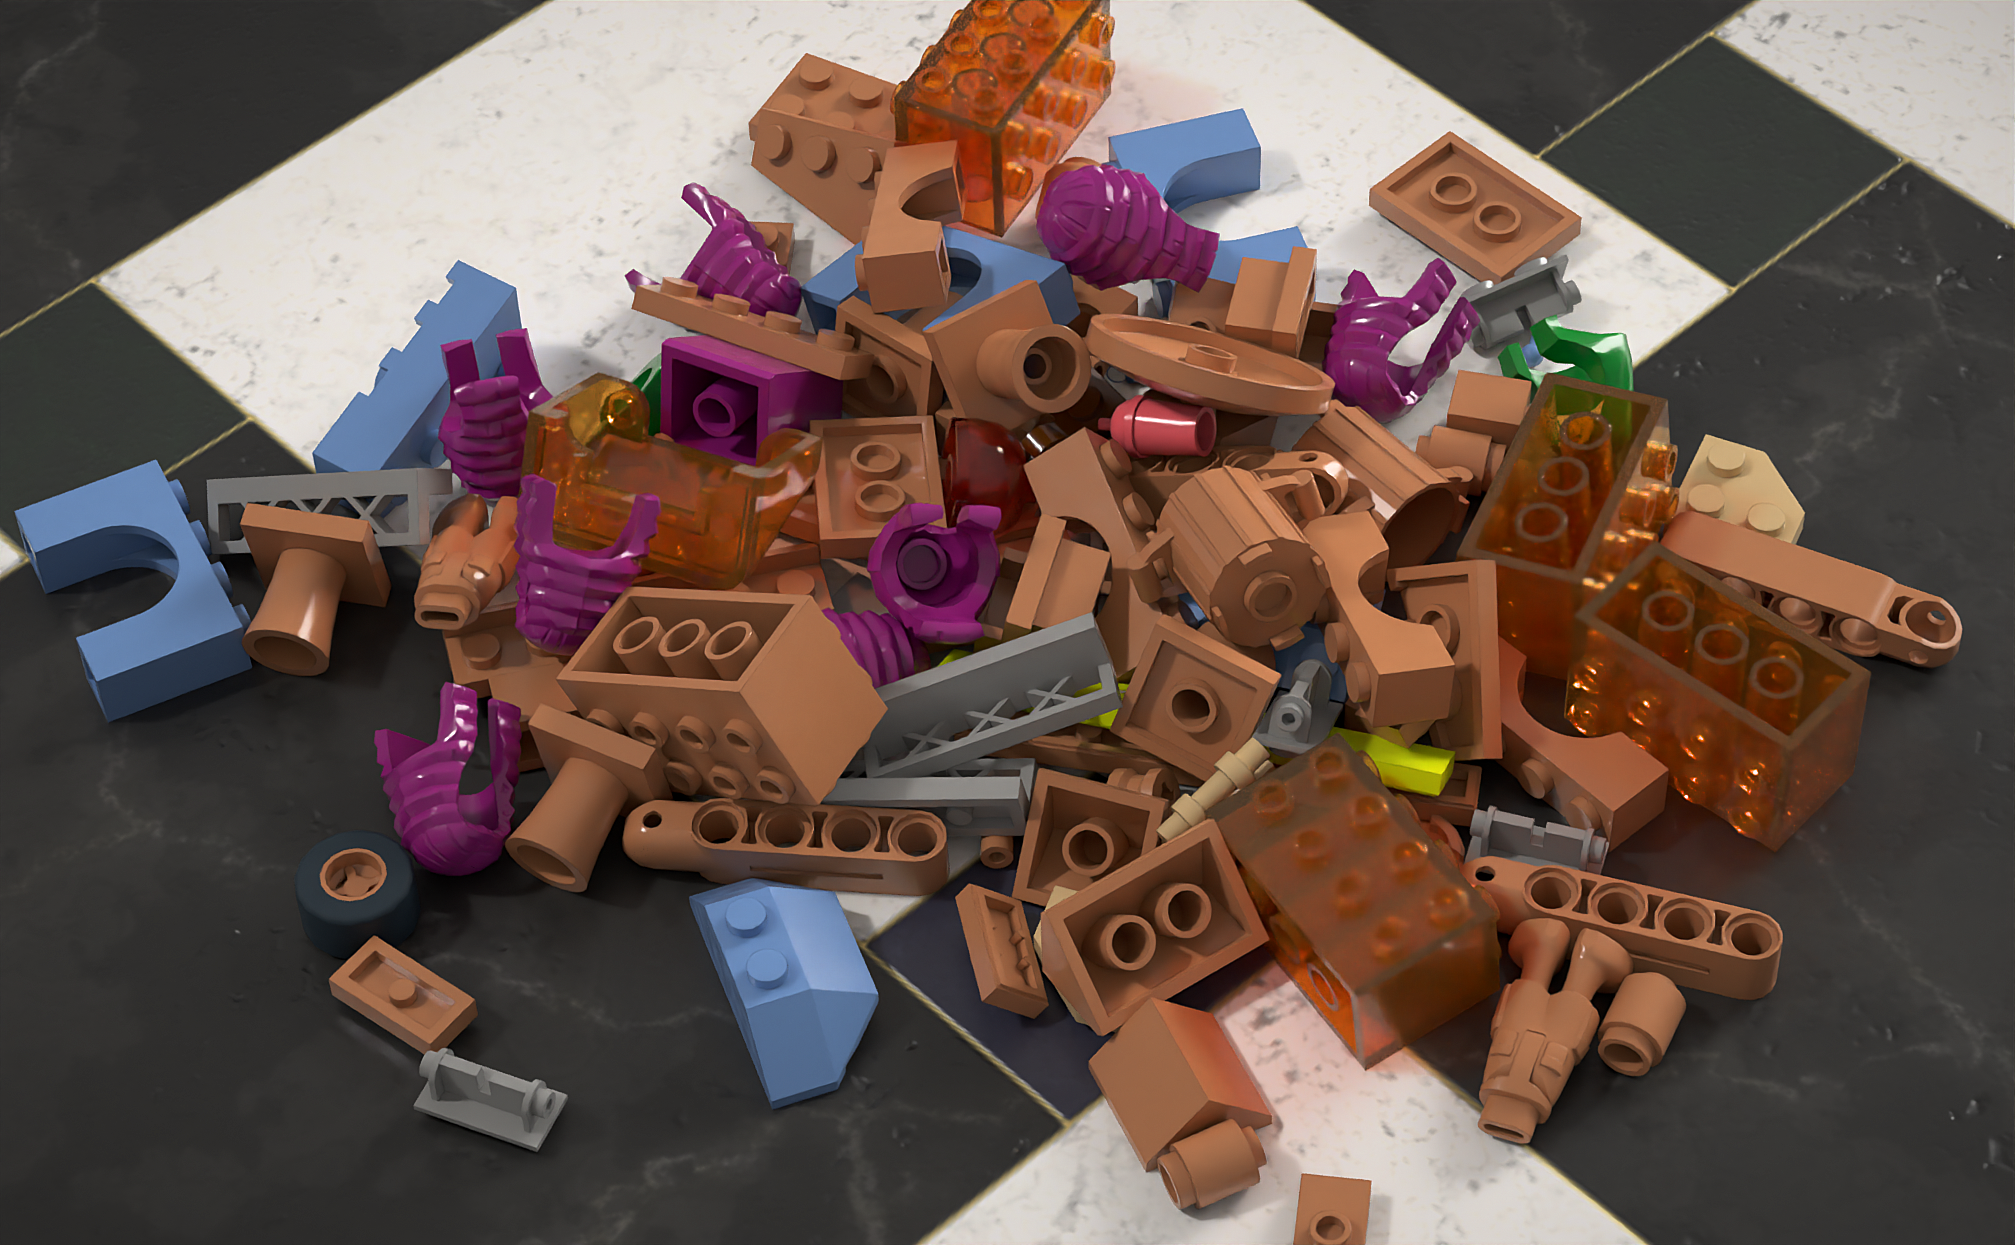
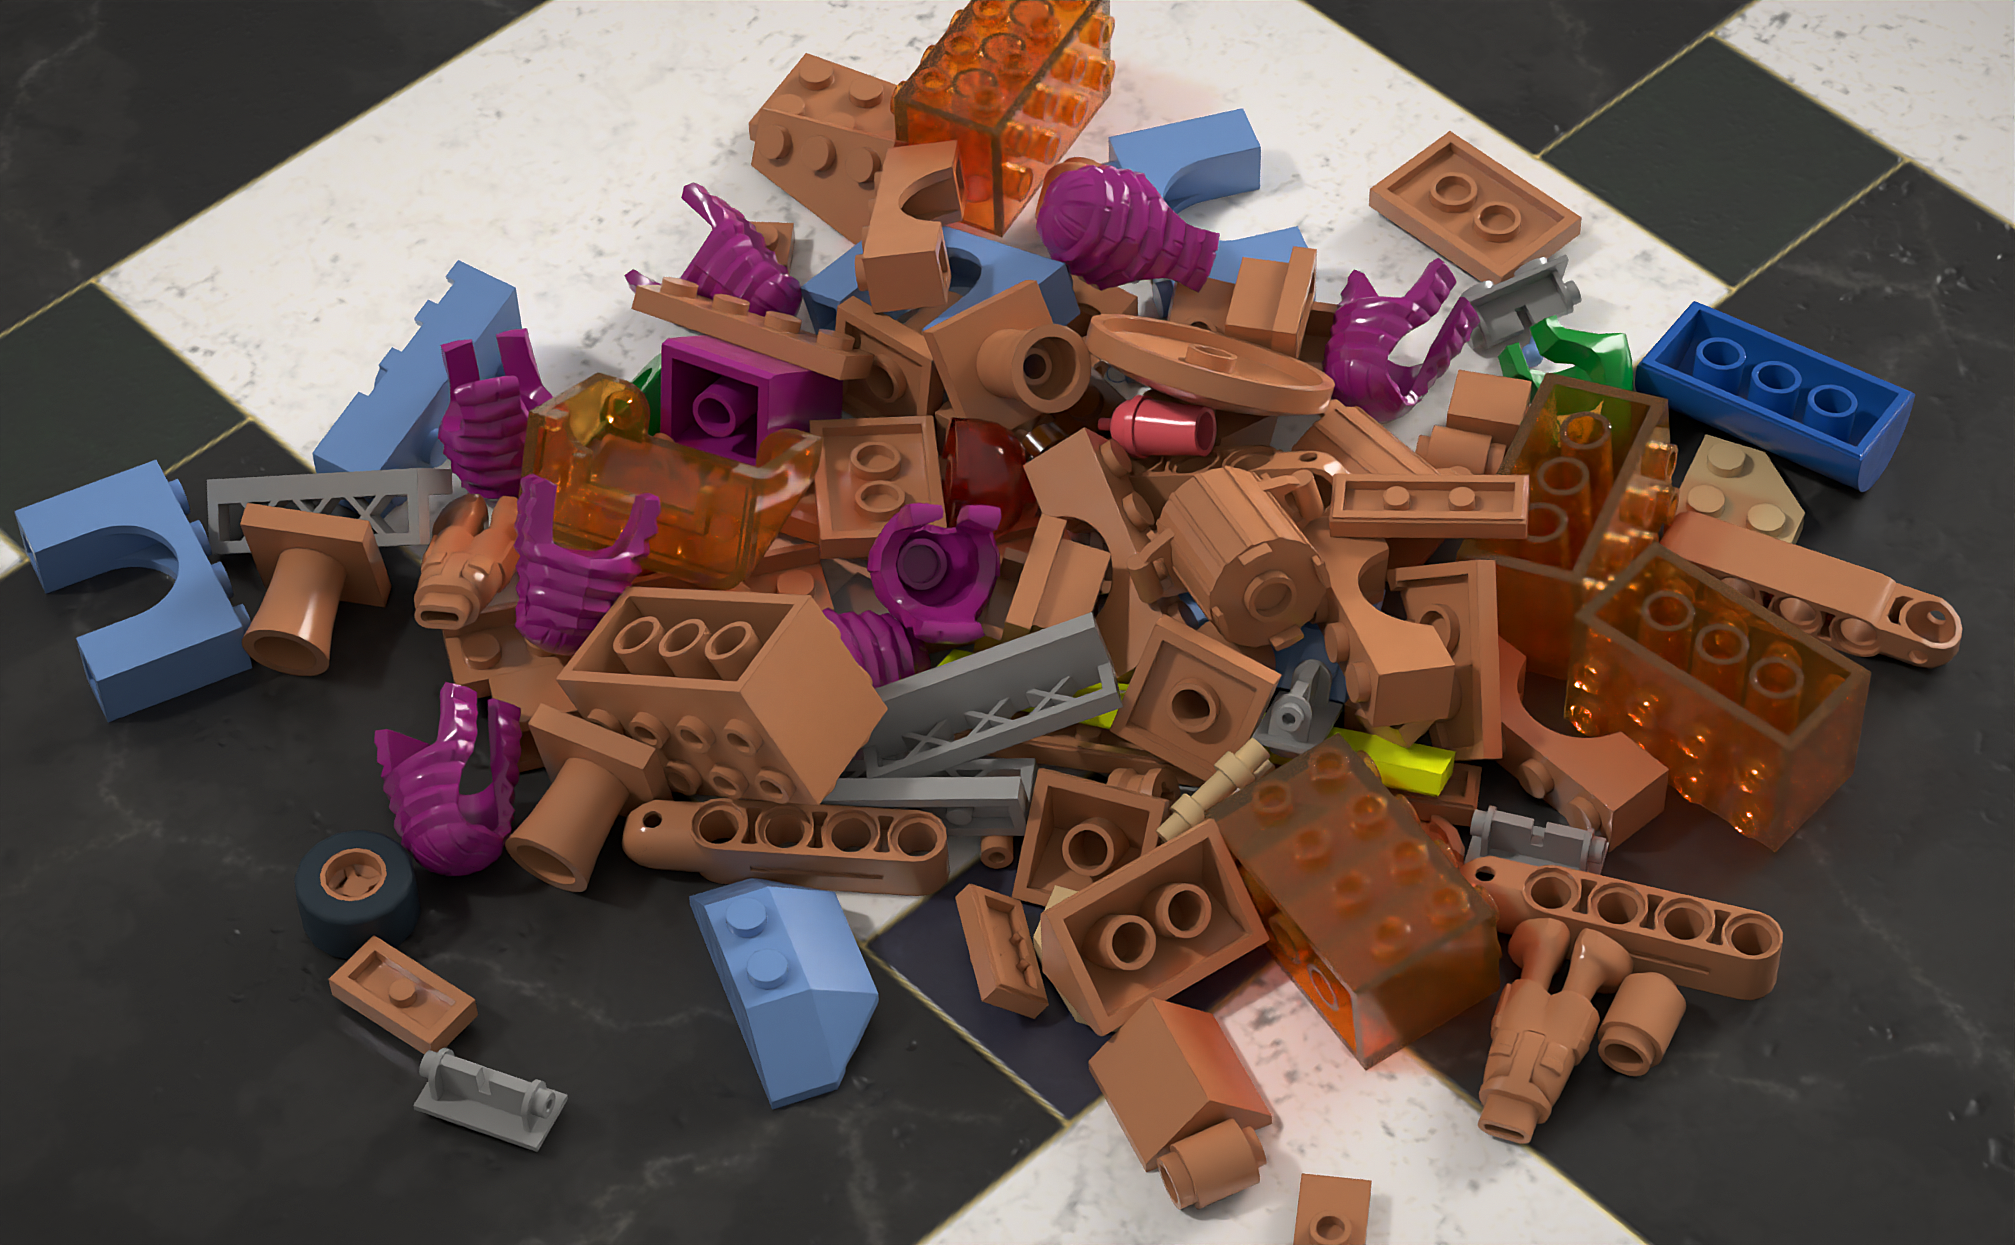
(1429, 506): none -> nougat tile
(1777, 395): none -> blue brick

